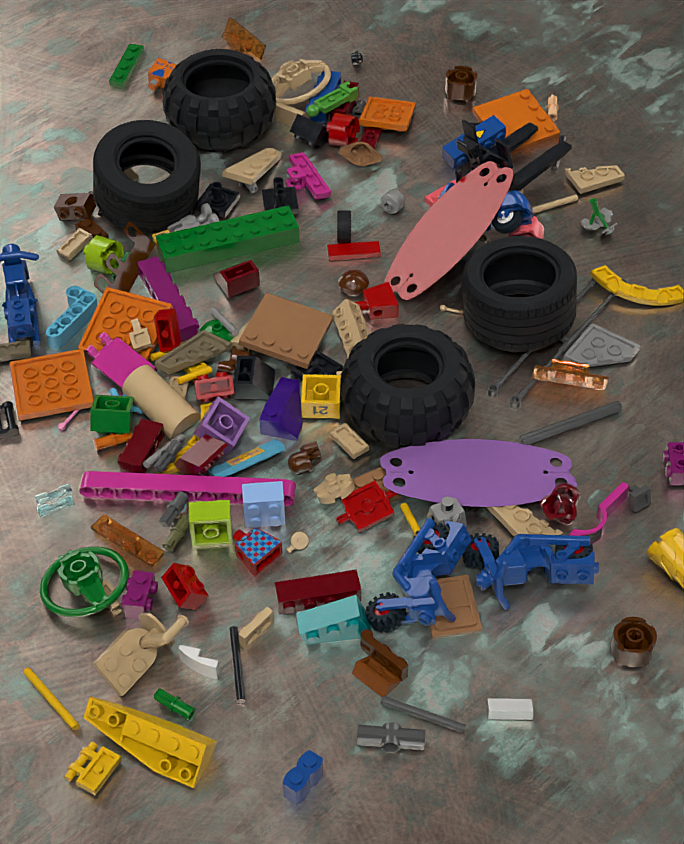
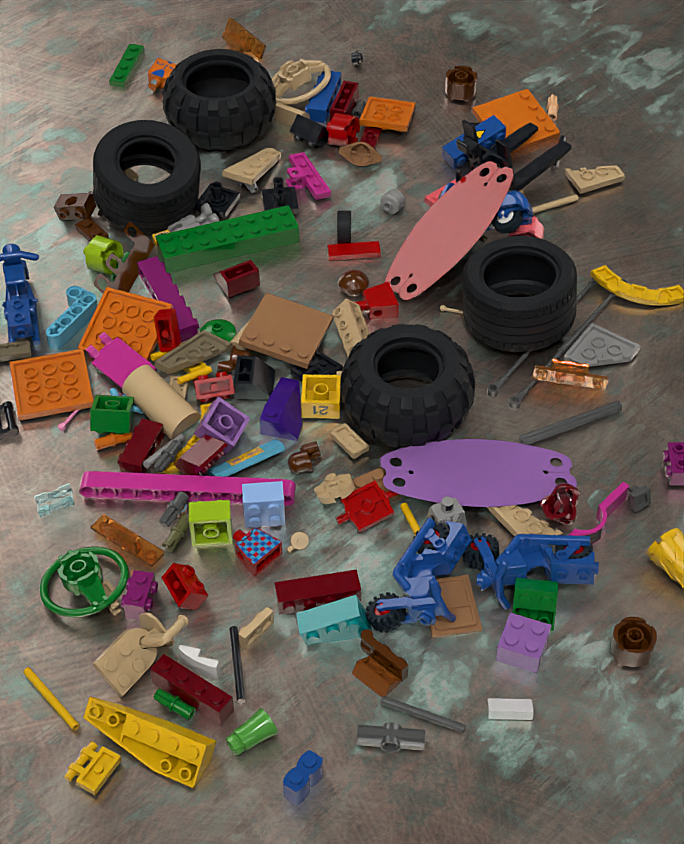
(74, 244): tan plate -> none
(140, 337): tan plate -> none
(192, 689): none -> dark red brick
(231, 328): light grey bar -> none
(251, 732): none -> bright green plant
(333, 100): bright green plate -> none
(523, 642): none -> medium lavender brick
(536, 600): none -> green slope
(602, 218): light grey plant -> none

